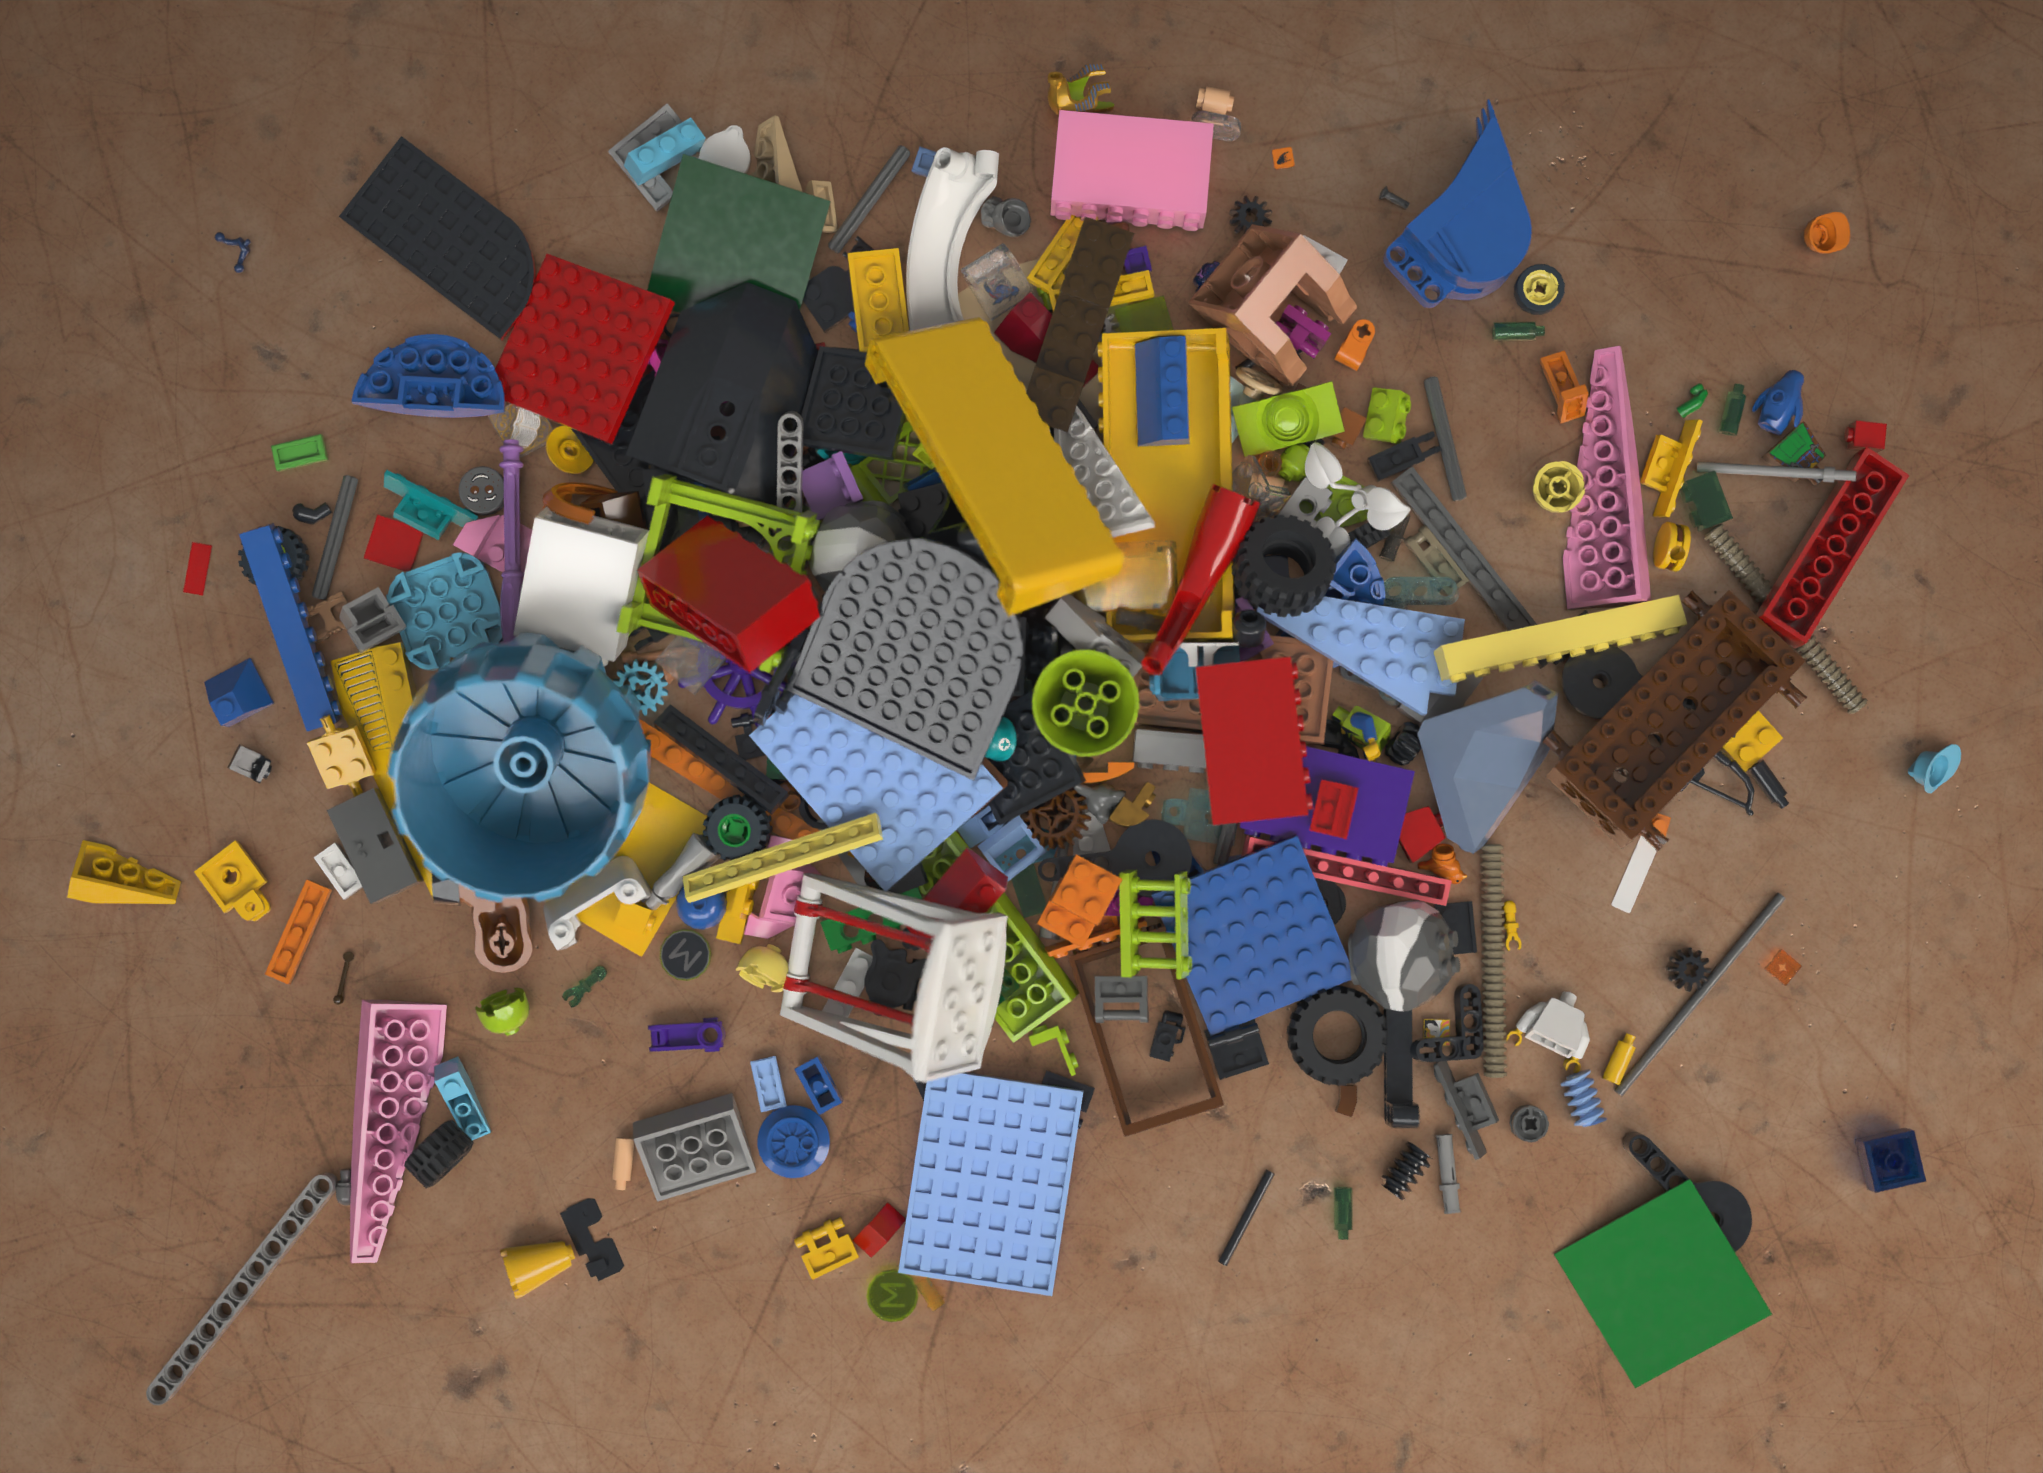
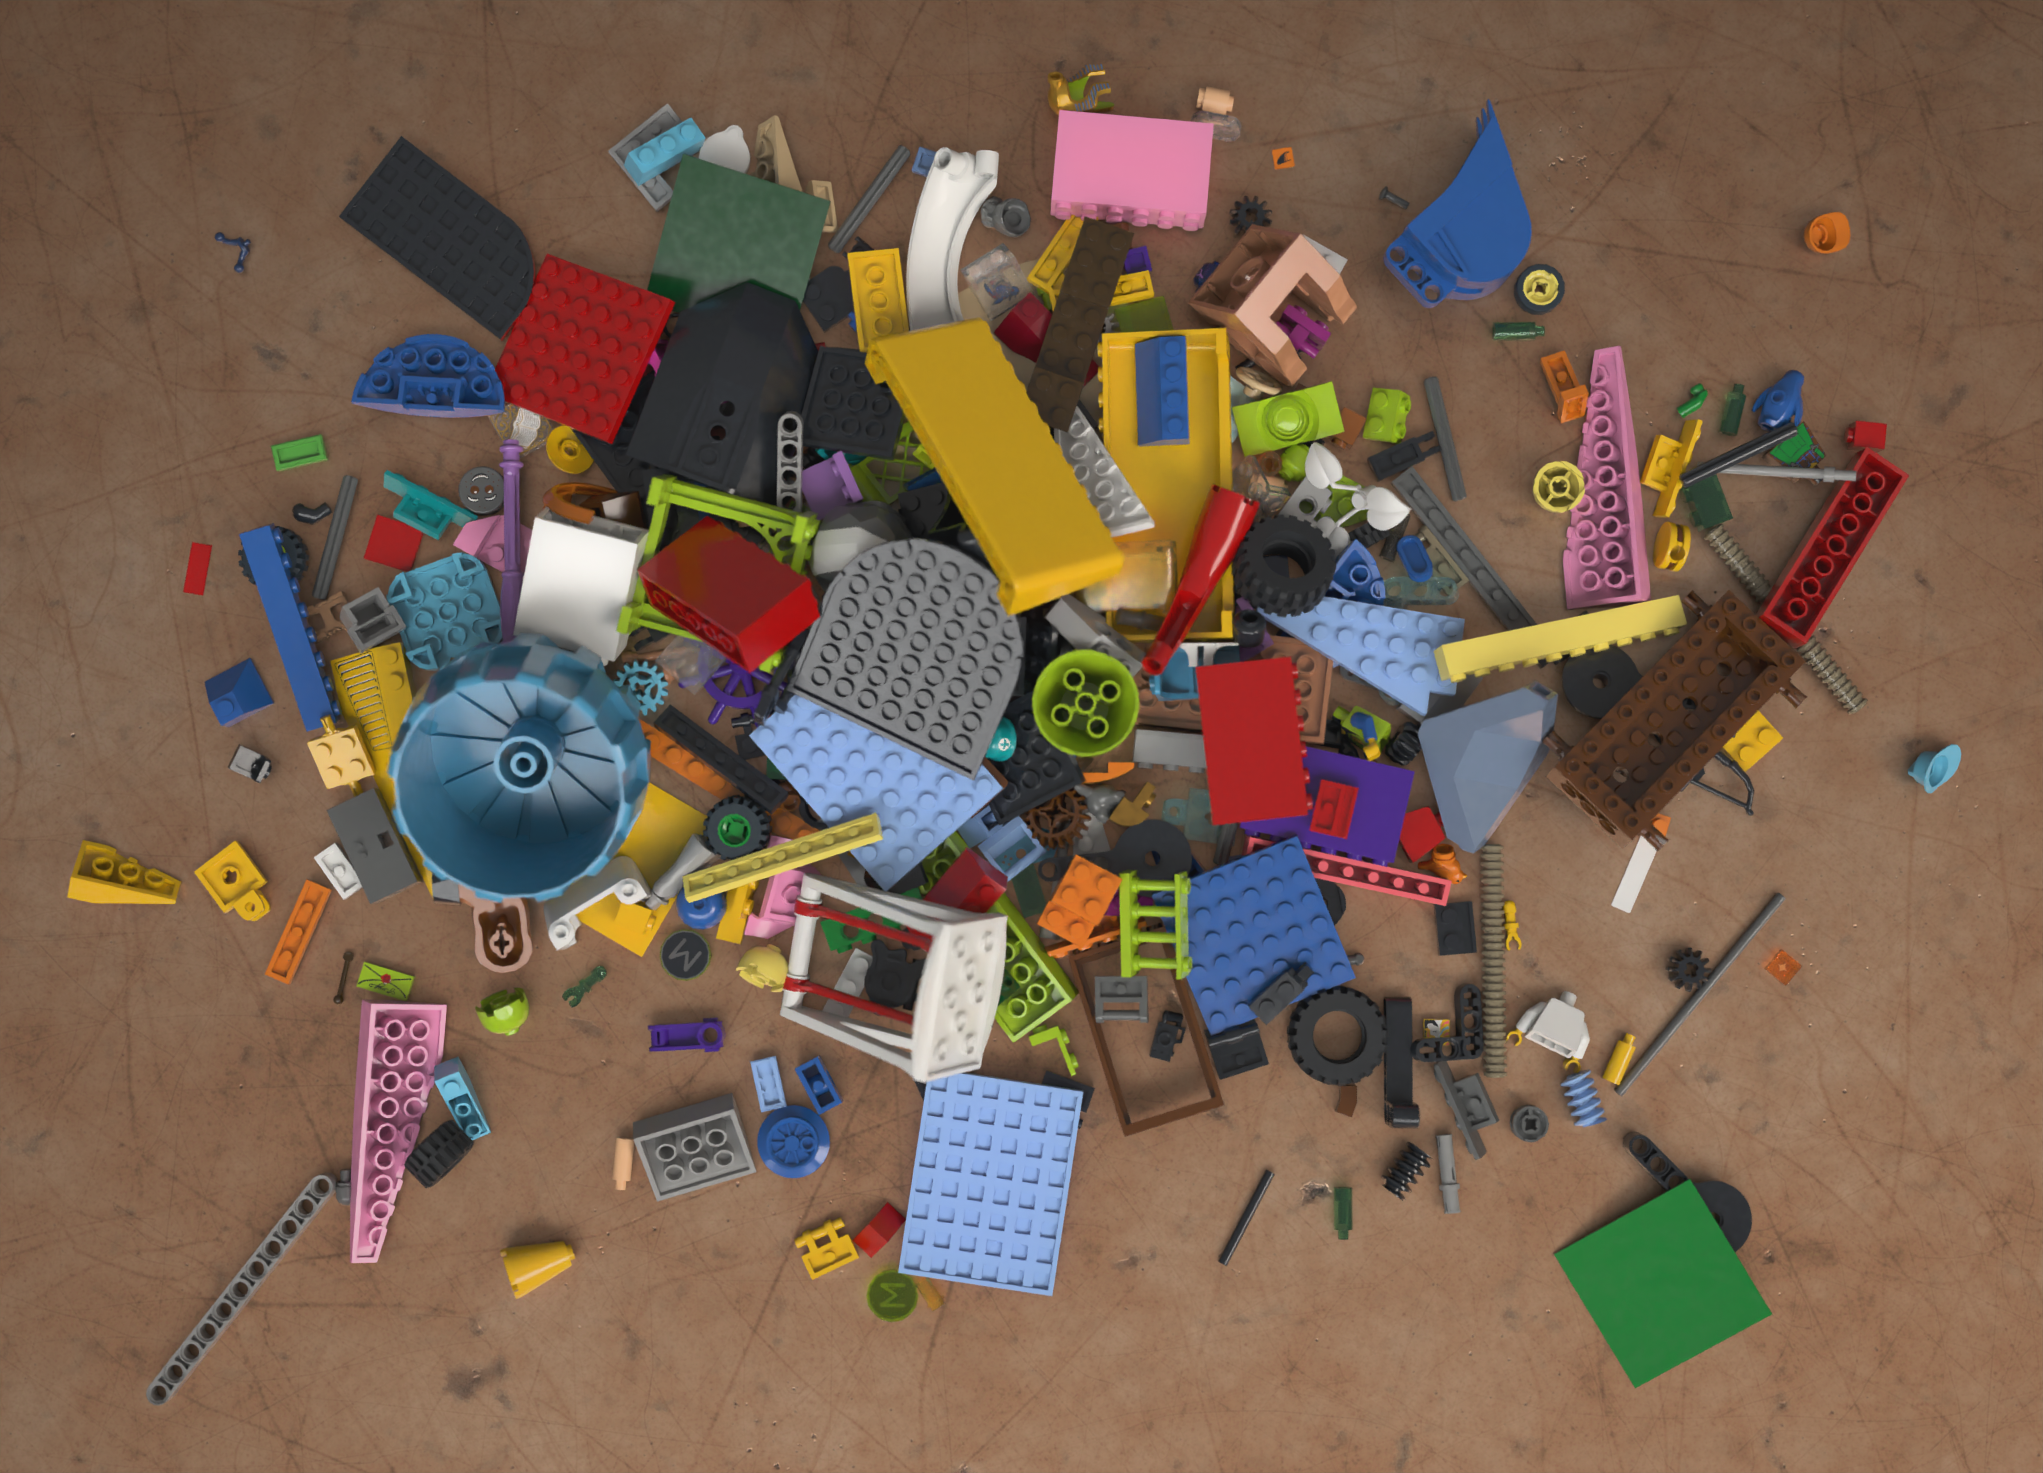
(385, 981): none -> lime tile
(602, 1255): black piece -> none
(1280, 992): none -> black hinge
(1353, 347): orange piece -> none
(1403, 954): dark grey rock -> none
(1414, 558): none -> blue tile
(1738, 454): none -> black axle
(1769, 783): black cylinder -> none
(1890, 1160): clear blue brick -> none

